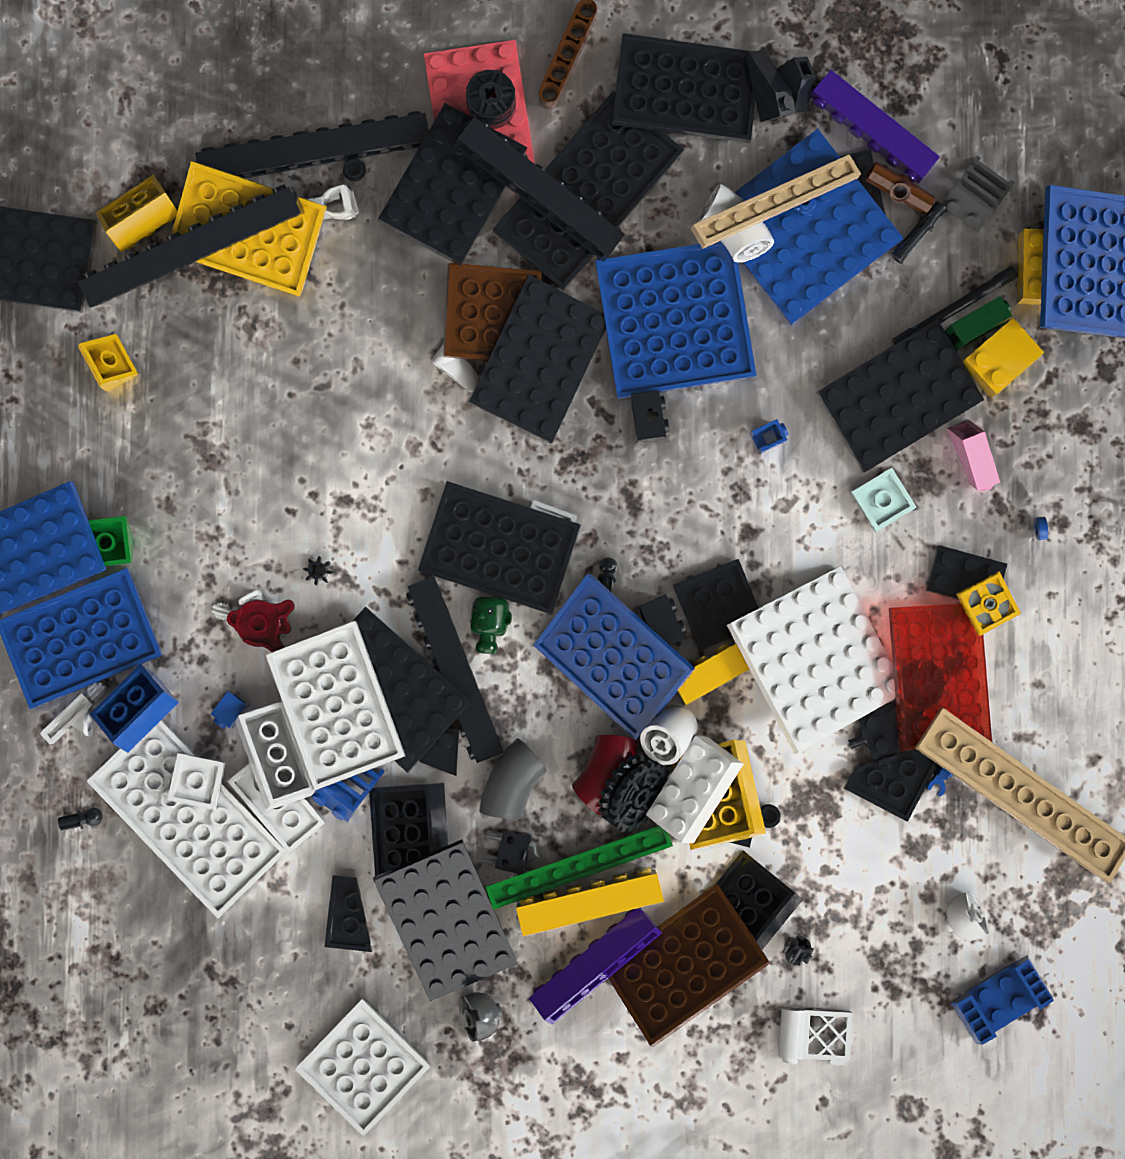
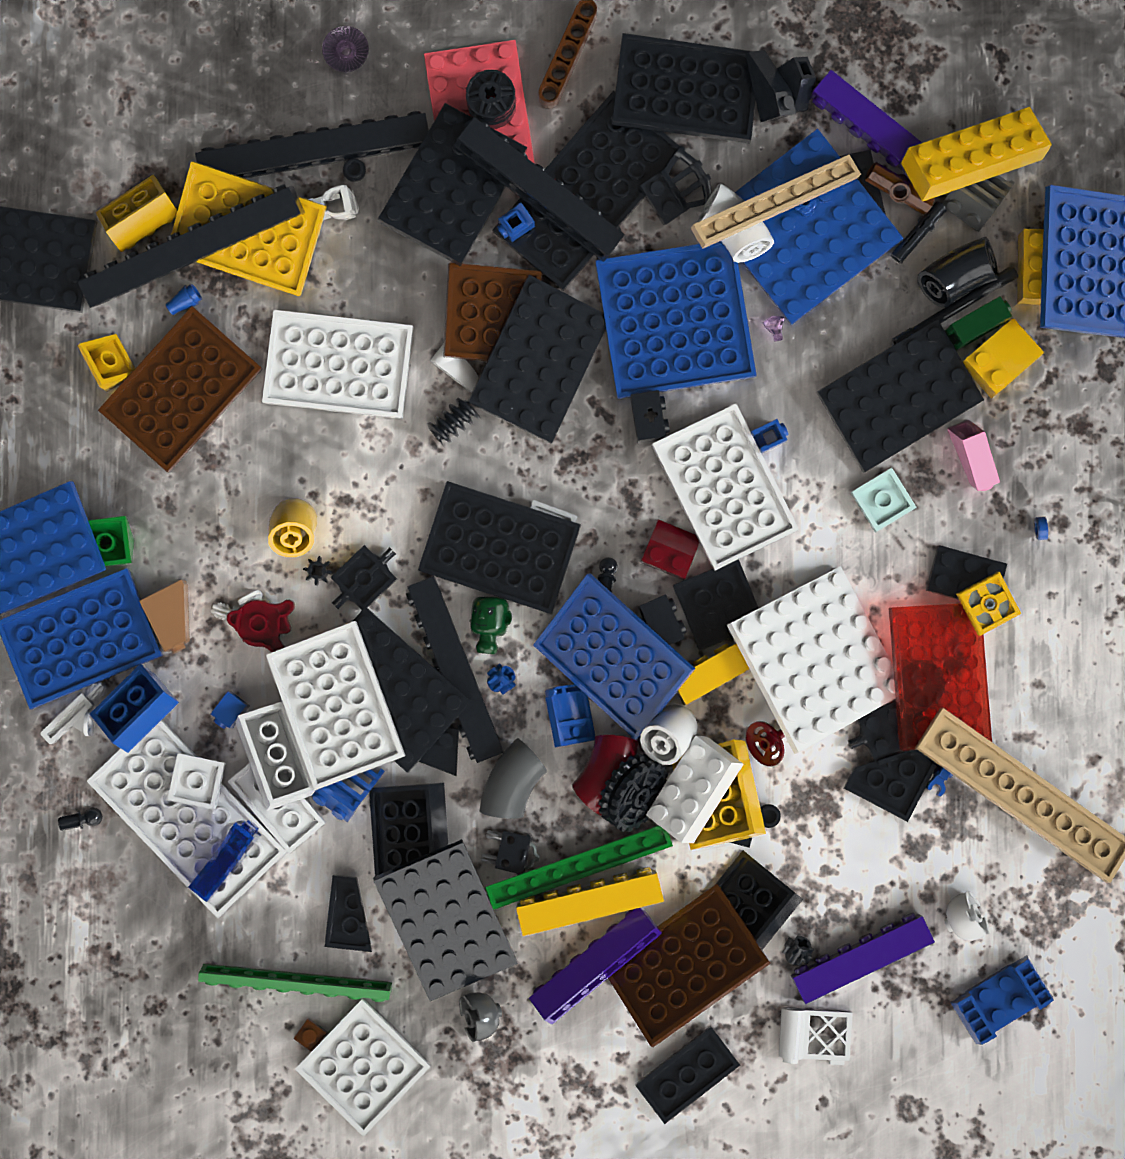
(169, 616): none -> medium nougat slope
(180, 389): none -> reddish brown plate
(184, 299): none -> blue cone
(225, 859): none -> clear blue arch
(288, 981): none -> green plate
(292, 527): none -> yellow brick
(310, 1034): none -> reddish brown plate
(337, 364): none -> white plate
(345, 38): none -> clear purple dish
(363, 578): none -> black plate
(452, 421): none -> black piece
(501, 679): none -> blue gear
(526, 225): none -> blue window
(569, 715): none -> blue piece
(664, 194): none -> black plate
(670, 550): none -> dark red slope
(687, 1074): none -> black plate
(725, 487): none -> white plate
(766, 743): none -> dark red dish
(774, 326): none -> clear purple rock
(862, 958): none -> dark purple brick
(959, 272): none -> black brick
(976, 153): none -> yellow brick

